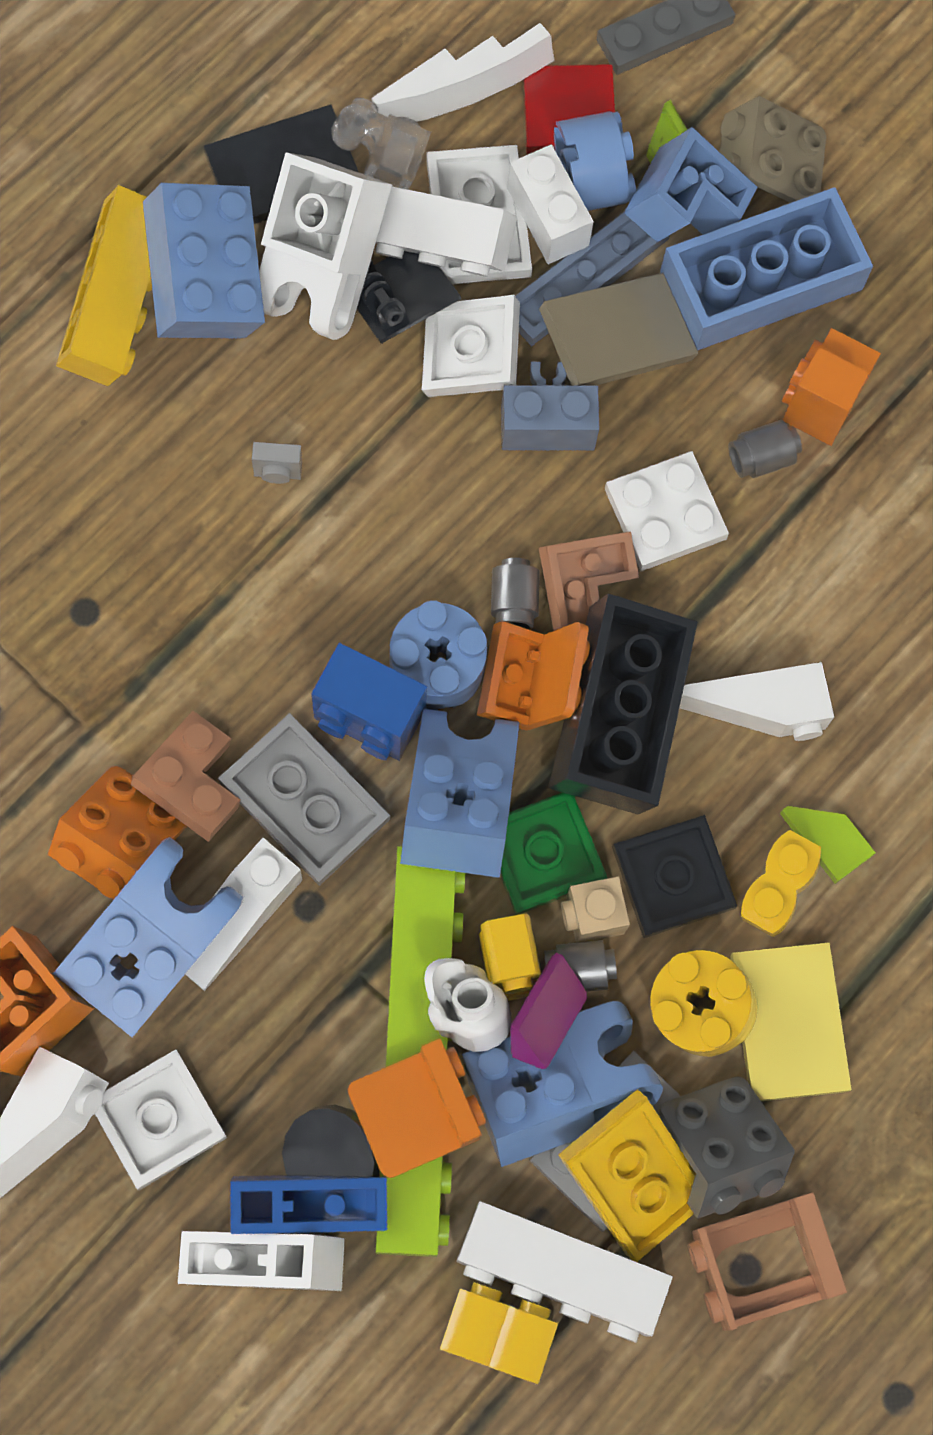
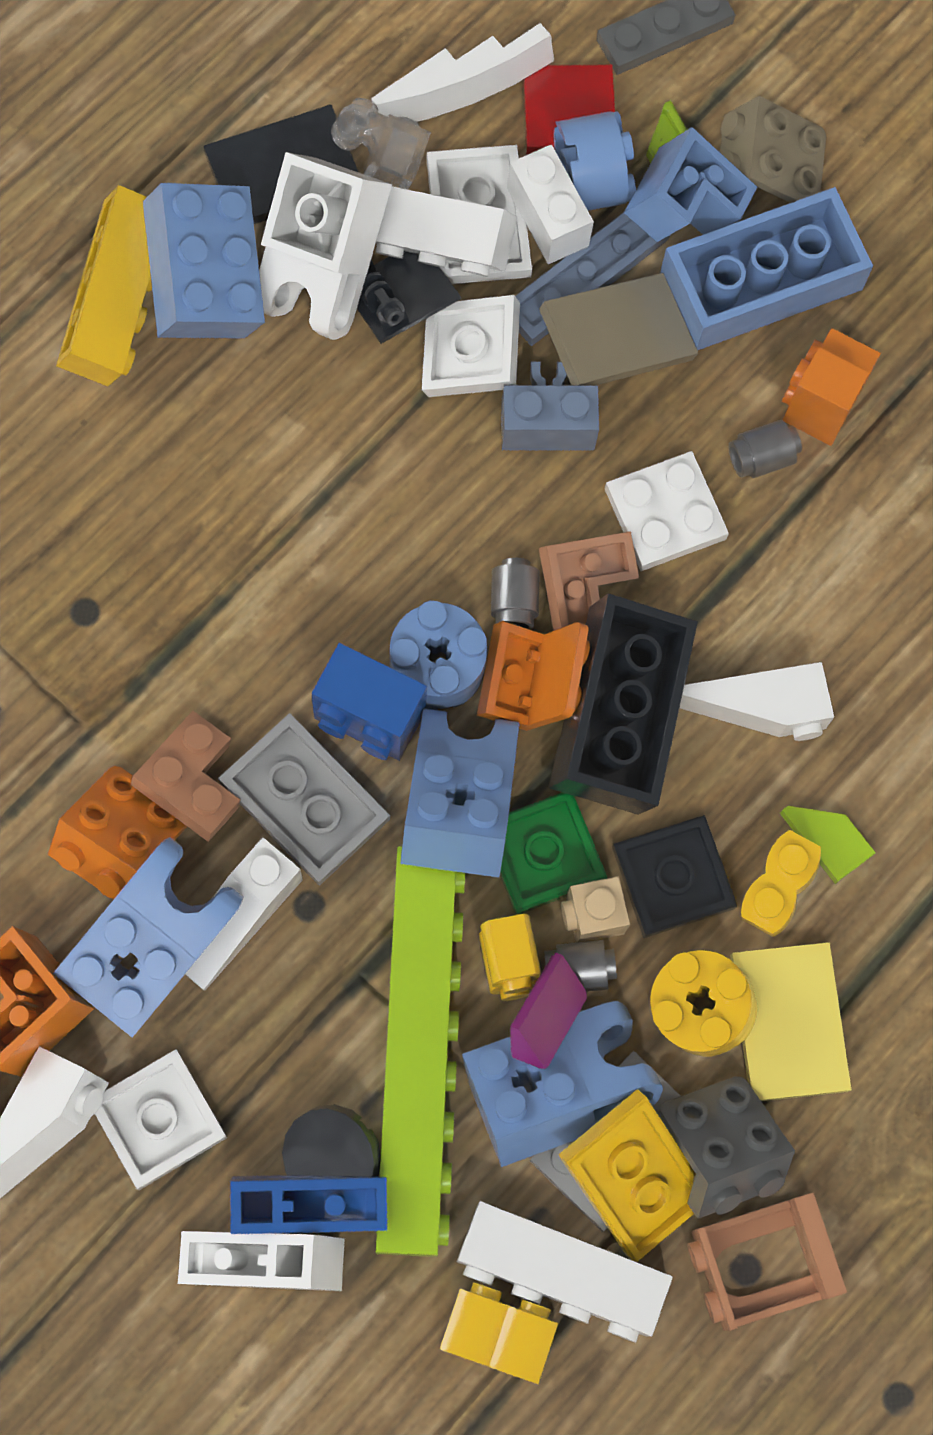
(277, 462): light grey plate -> none
(416, 1110): orange bracket -> none
(466, 1005): white head -> none

